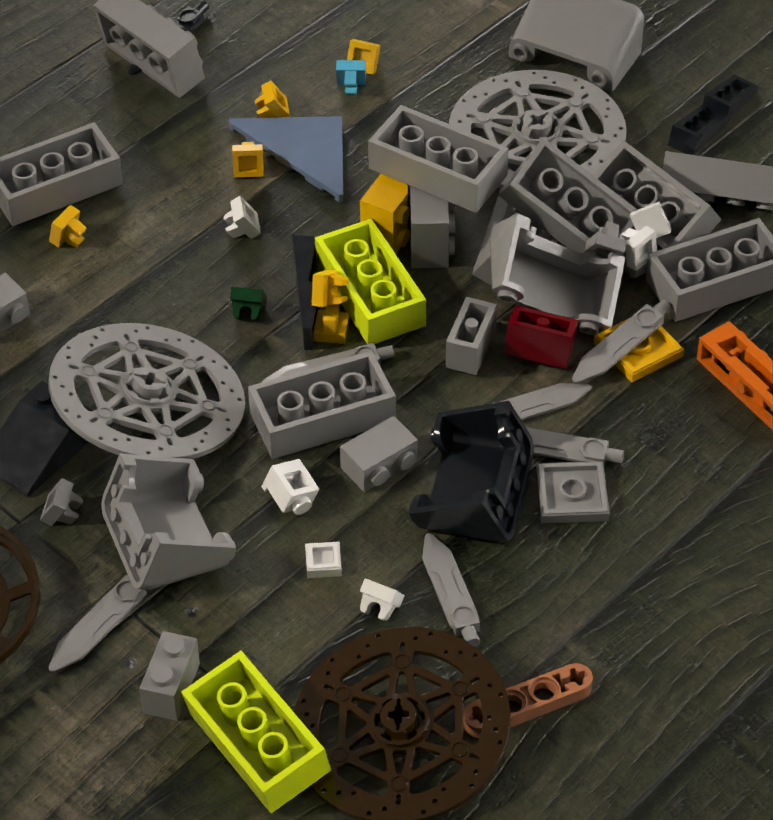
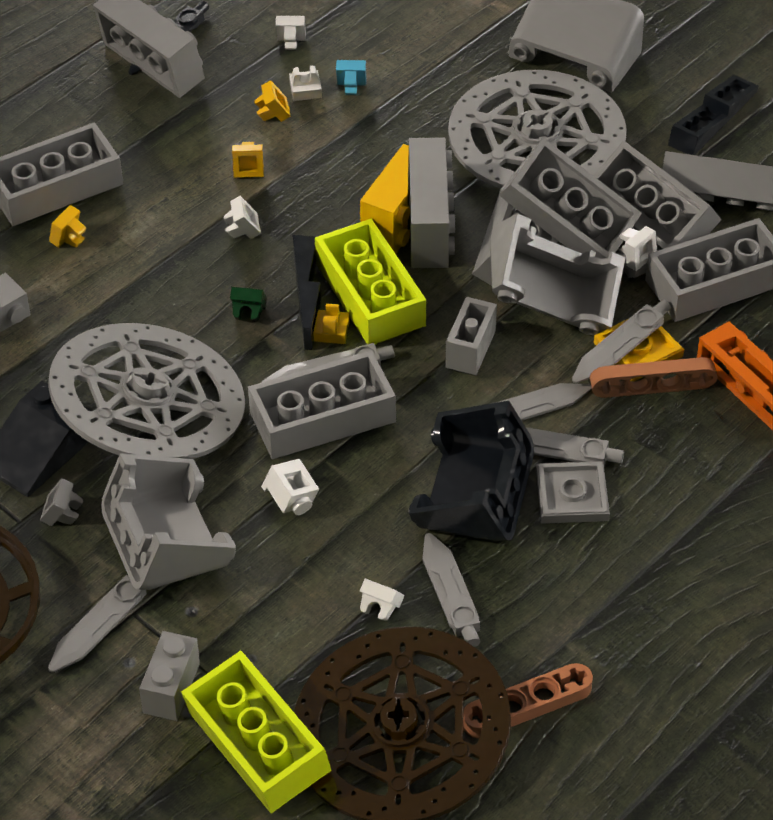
(290, 30): none -> white tile
(301, 144): sand blue tile -> none
(305, 84): none -> white tile
(323, 559): white tile -> none
(326, 288): yellow tile -> none
(364, 51): yellow tile -> none
(379, 454): light grey brick -> none
(438, 158): light grey brick -> none
(540, 336): dark red brick -> none
(606, 241): light grey tile -> none
(606, 379): none -> nougat beam
(652, 217): white tile -> none

